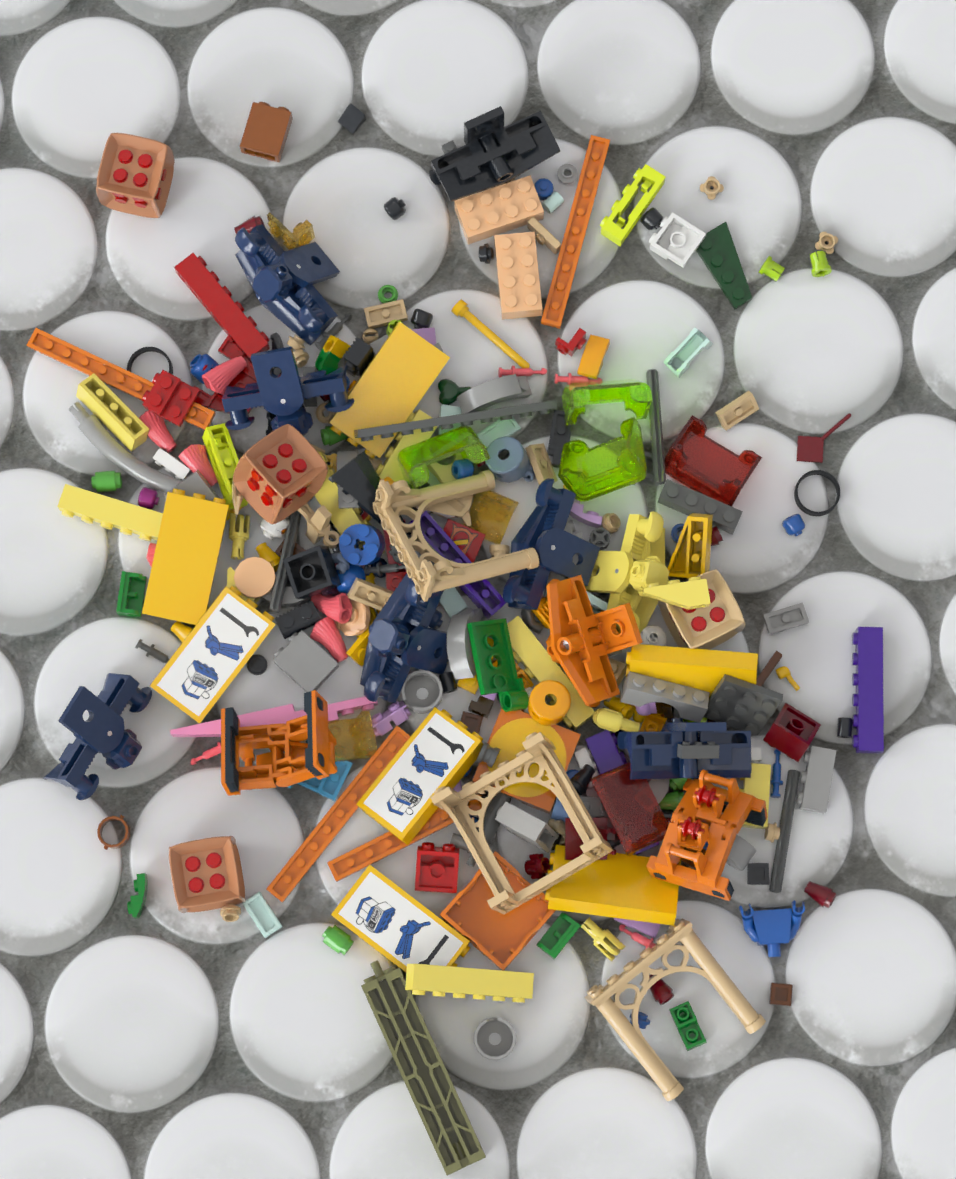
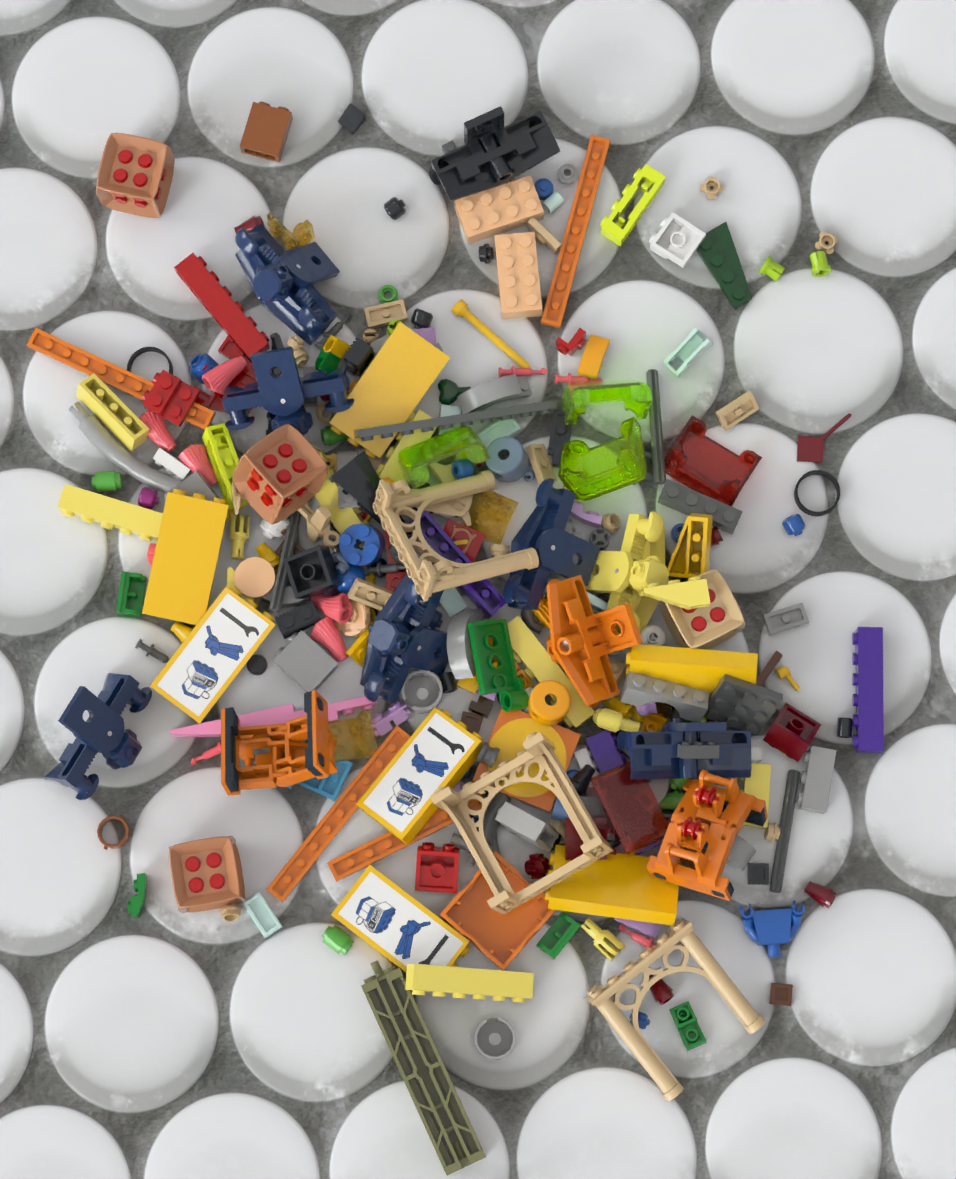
(651, 219): black piece -> none
(776, 776): blue piece -> none

